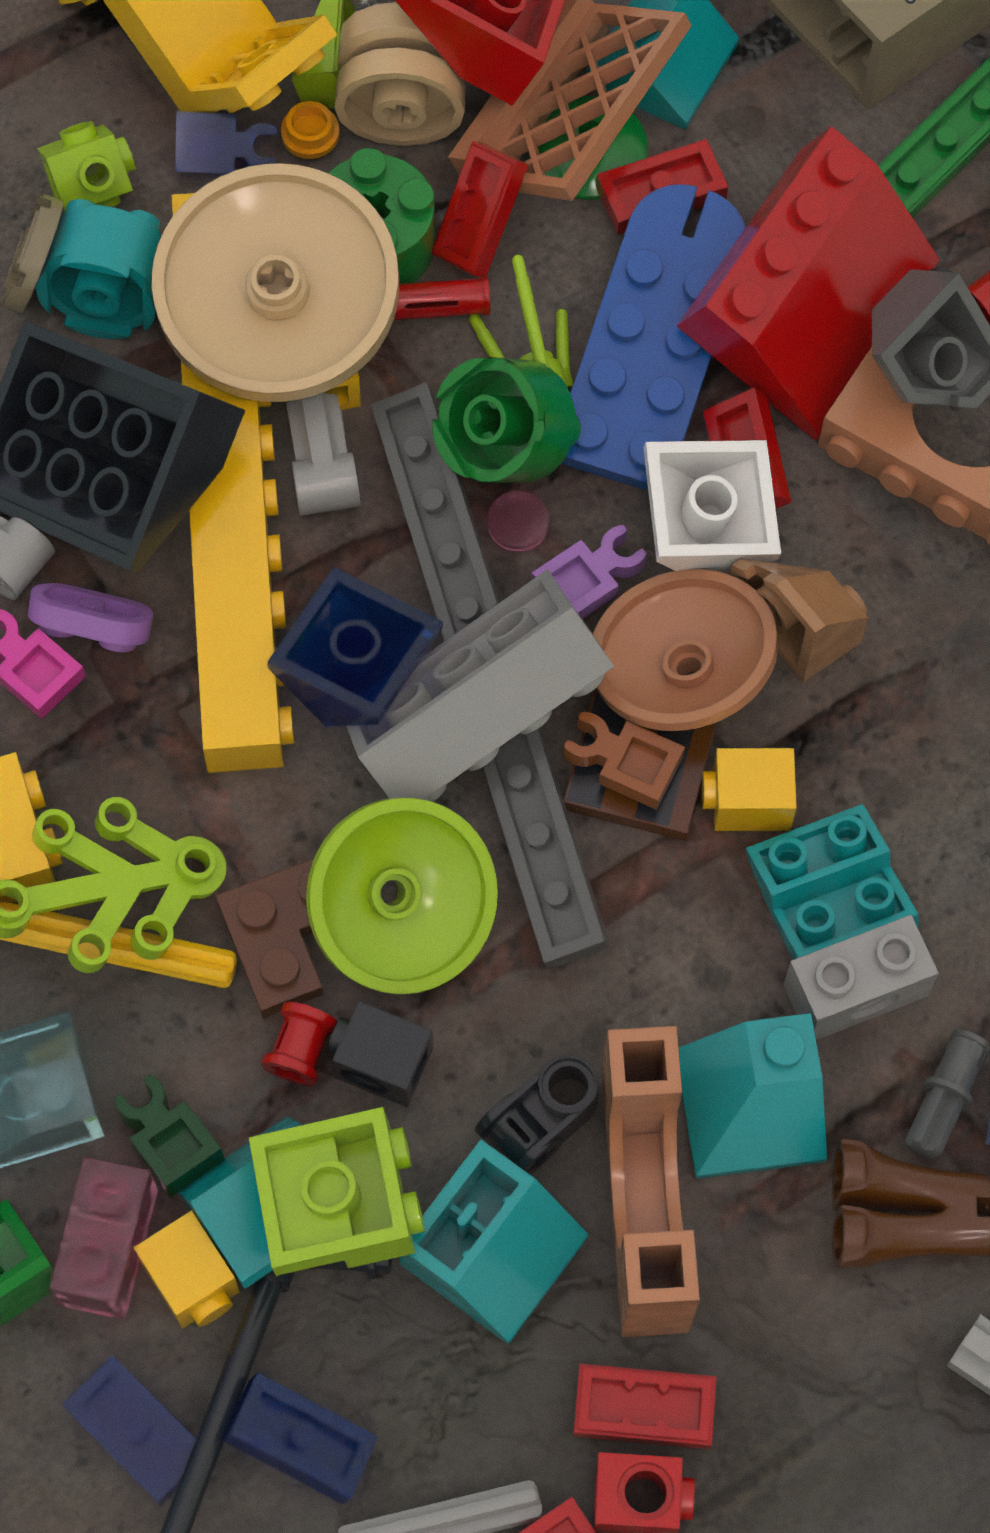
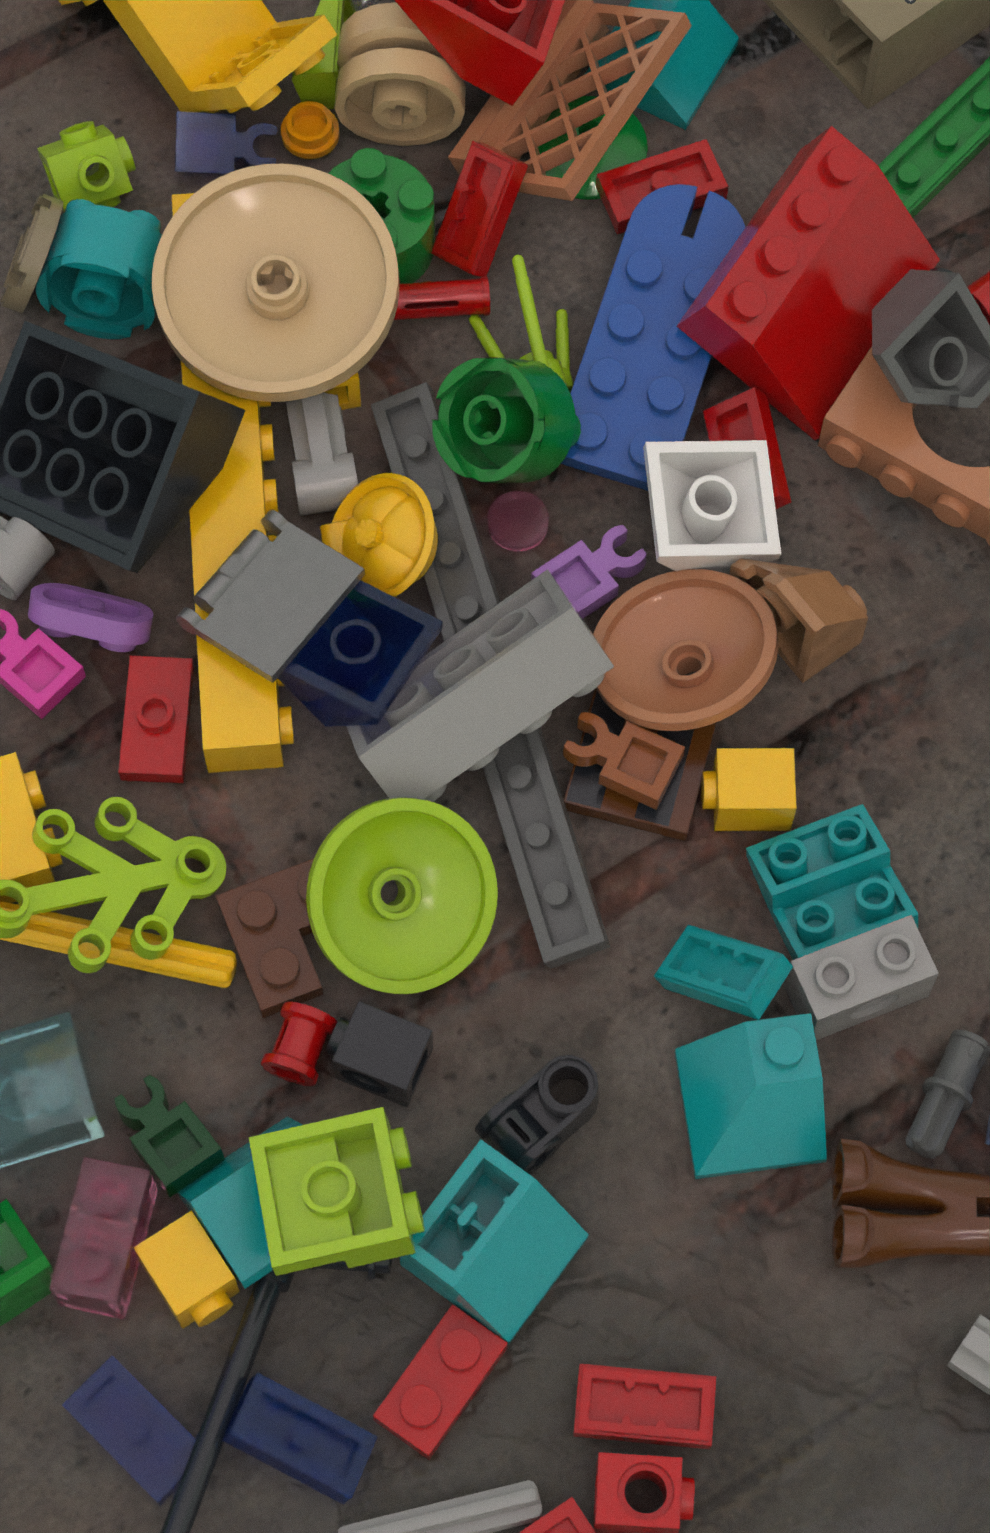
(156, 719): none -> red plate
(271, 596): none -> flat silver piece
(385, 530): none -> yellow piece
(440, 1382): none -> red plate
(651, 1247): nougat arch -> none
(723, 971): none -> teal plate

